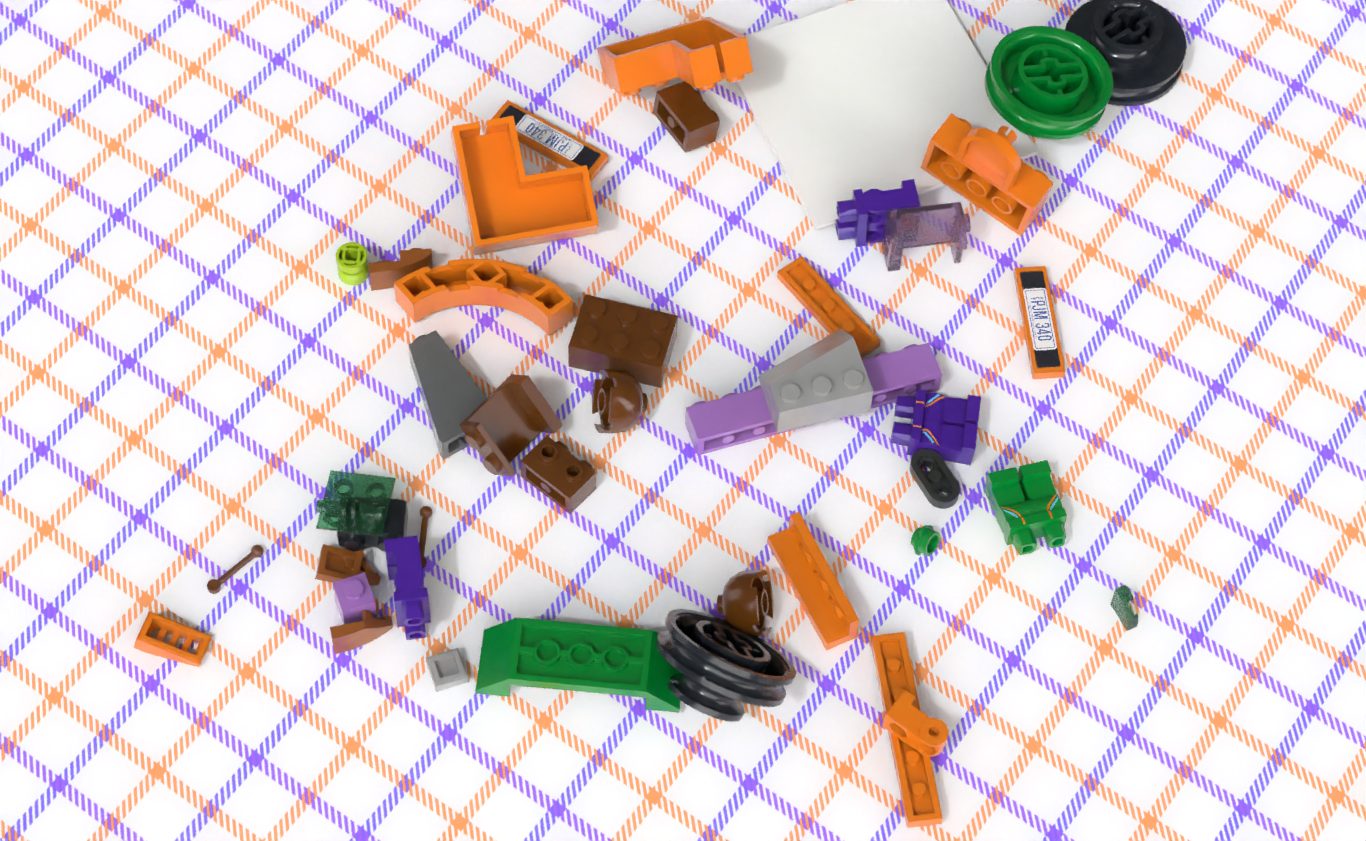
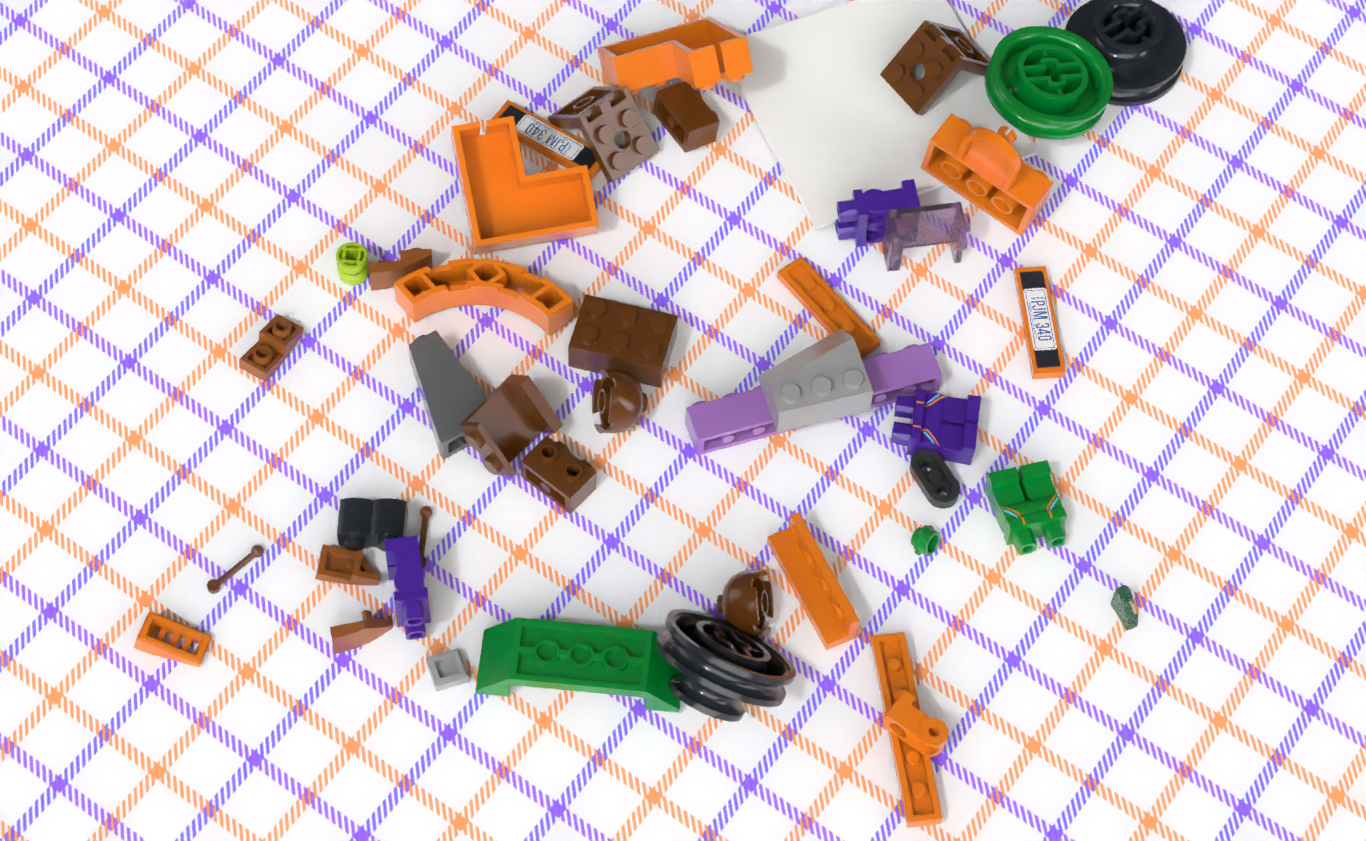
(272, 349): none -> dark orange slope
(352, 597): medium lavender brick -> none
(355, 503): clear green hinge -> none
(600, 116): none -> bracket
(943, 55): none -> reddish brown bracket

